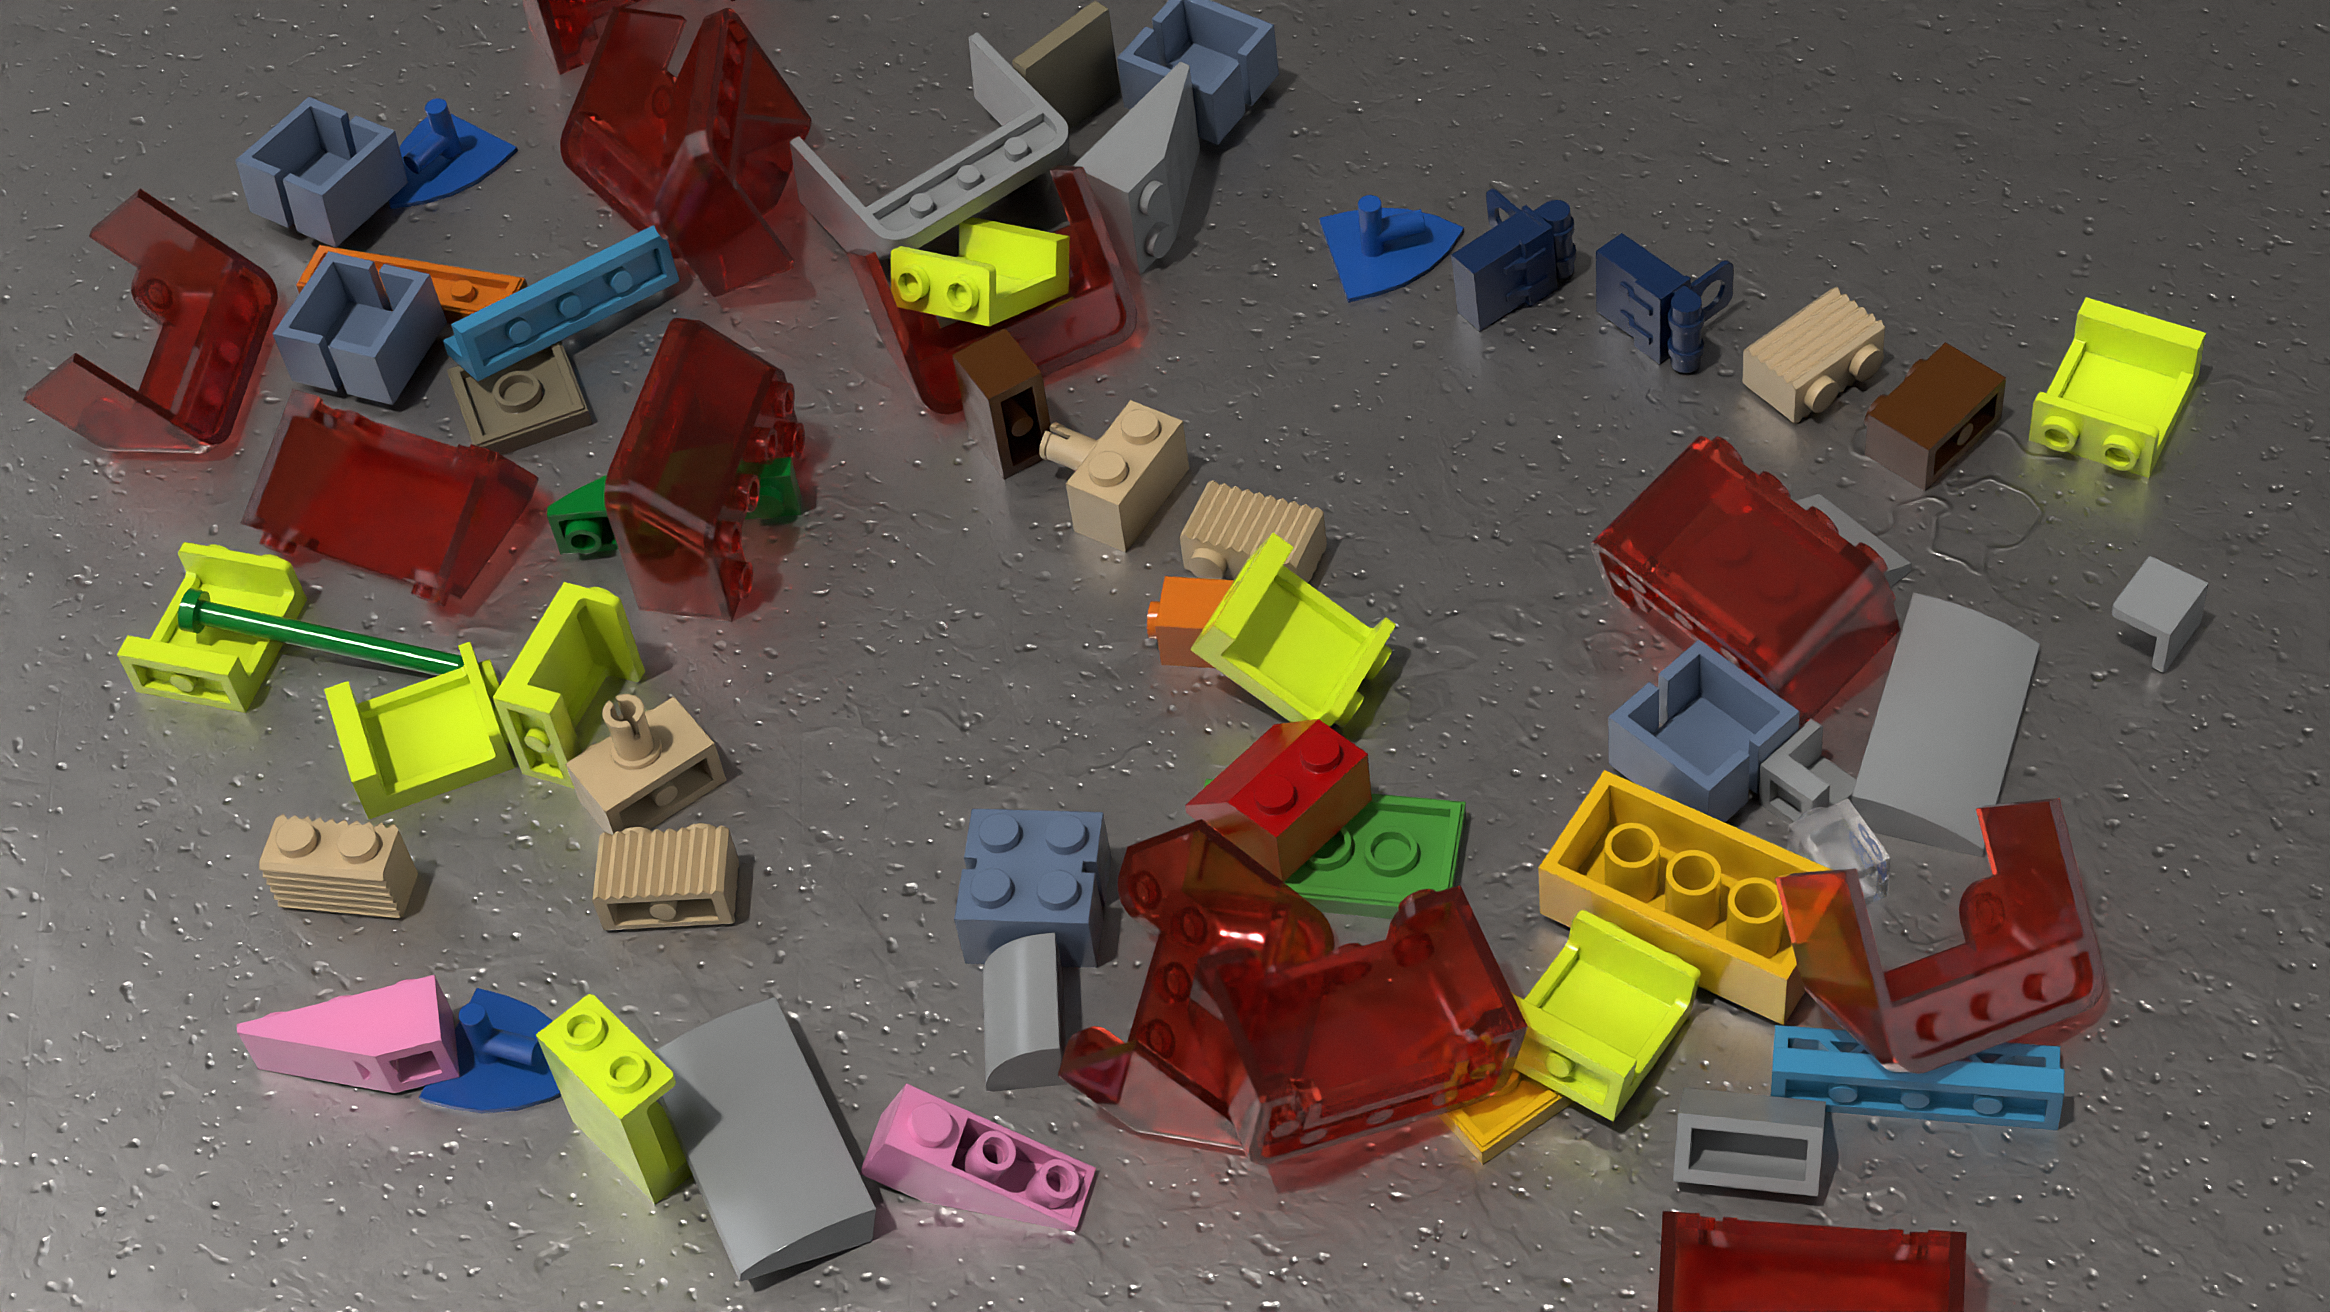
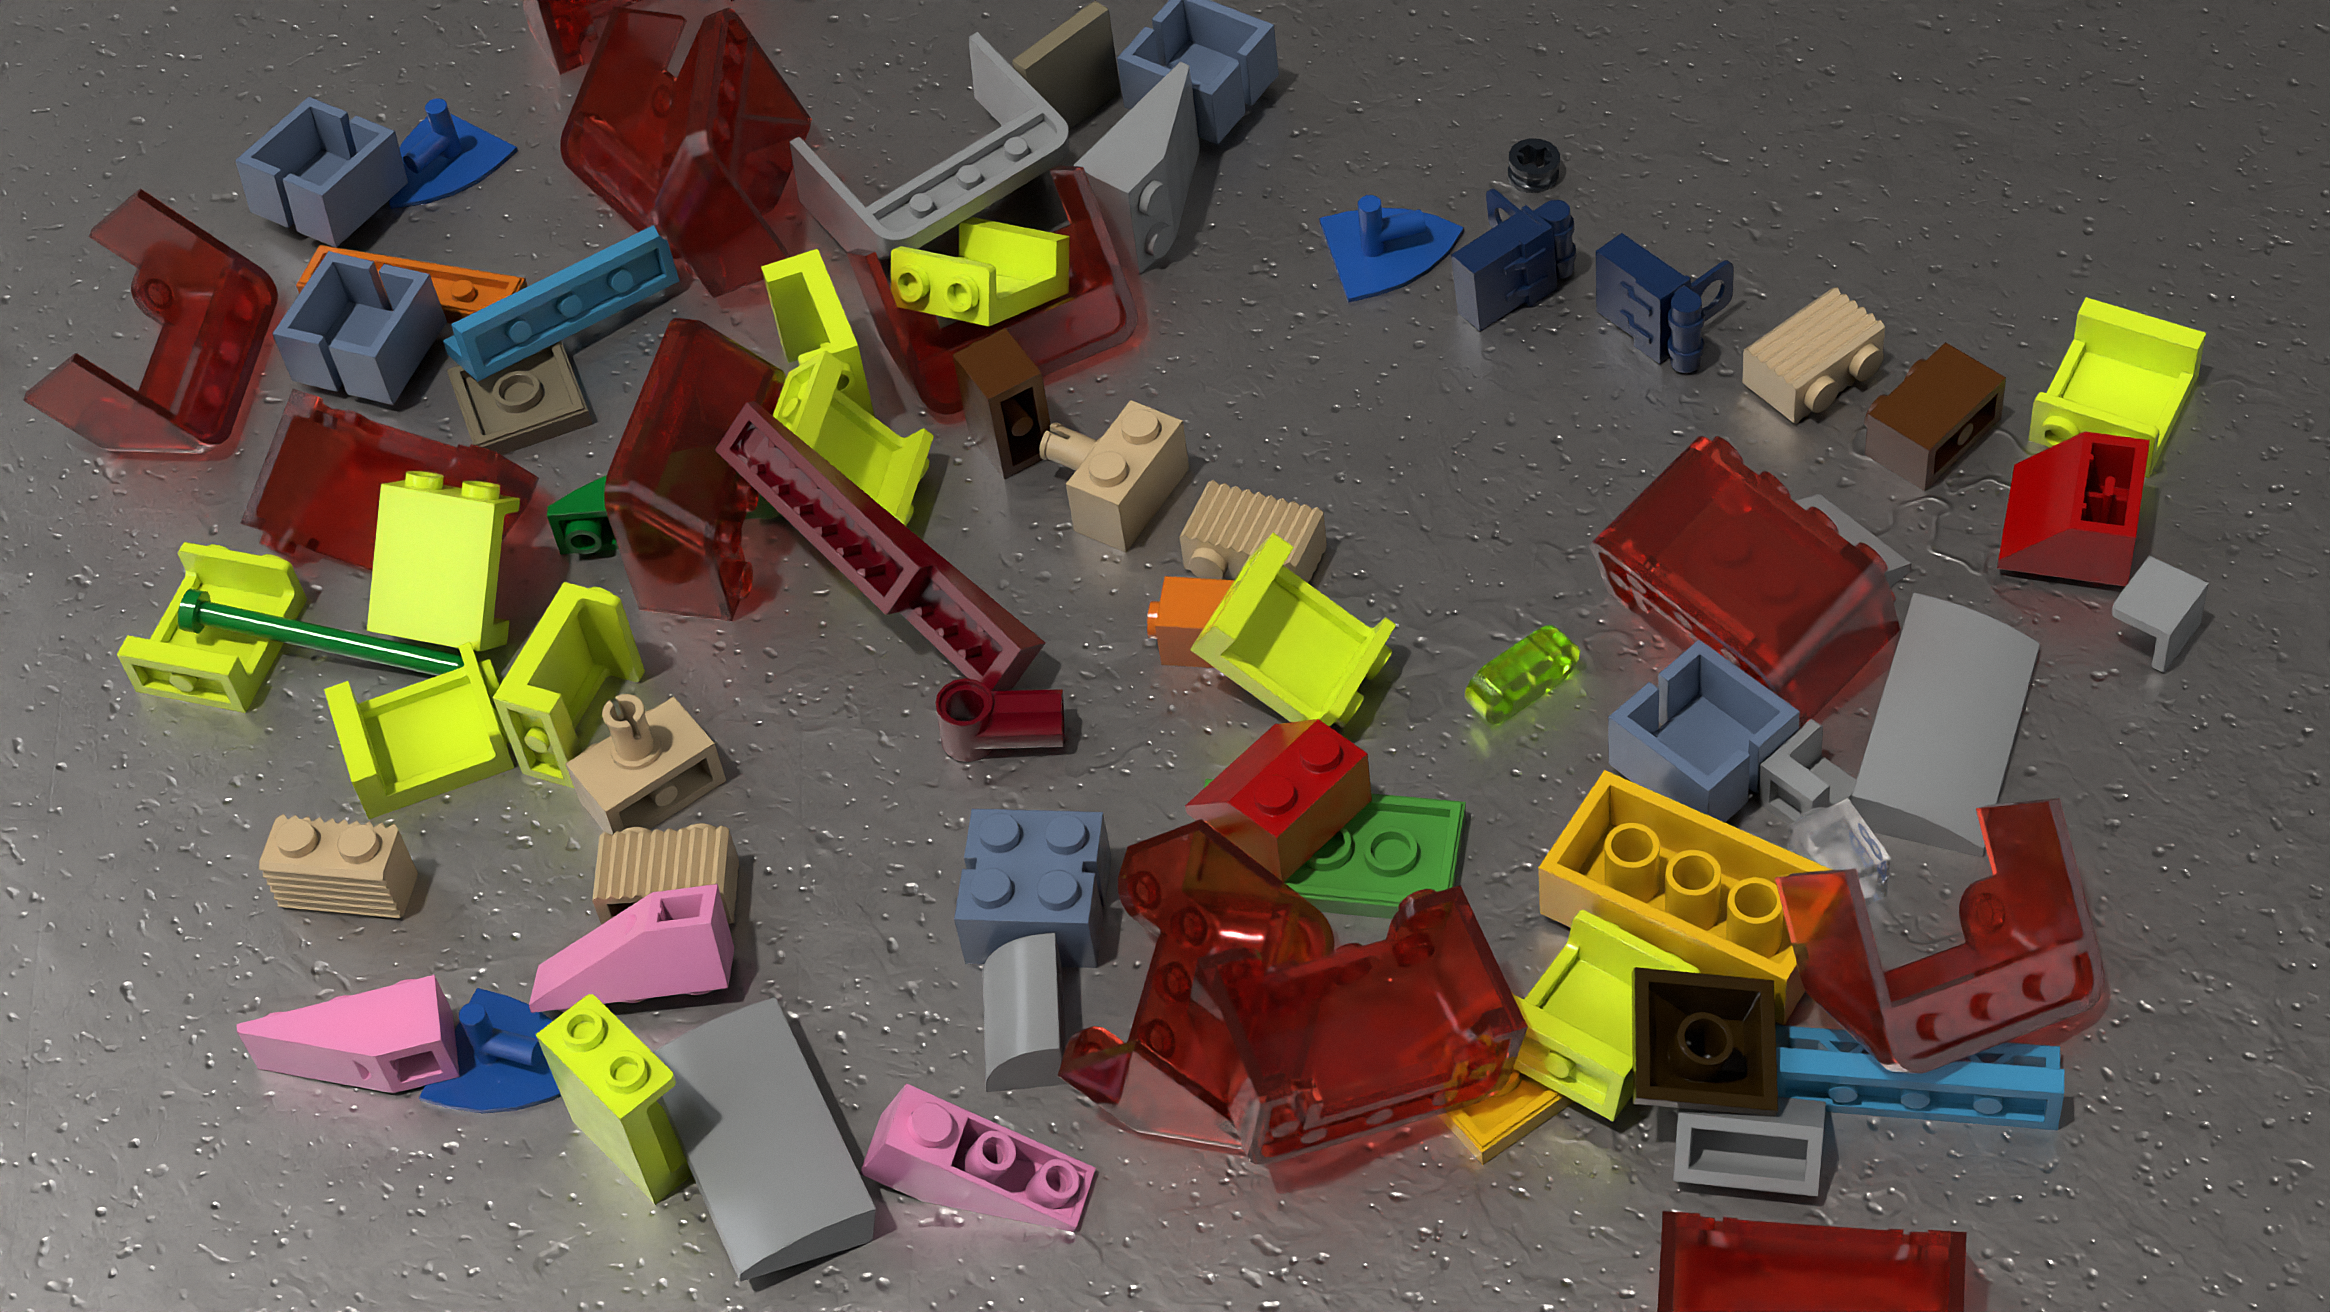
(439, 561): none -> neon yellow panel
(650, 950): none -> bright pink slope
(813, 320): none -> neon yellow panel
(852, 438): none -> neon yellow panel
(879, 551): none -> dark red slope
(998, 718): none -> dark red piece
(1522, 674): none -> clear neon green beam
(1529, 177): none -> black bush
(1704, 1042): none -> dark brown slope
(2076, 509): none -> red slope

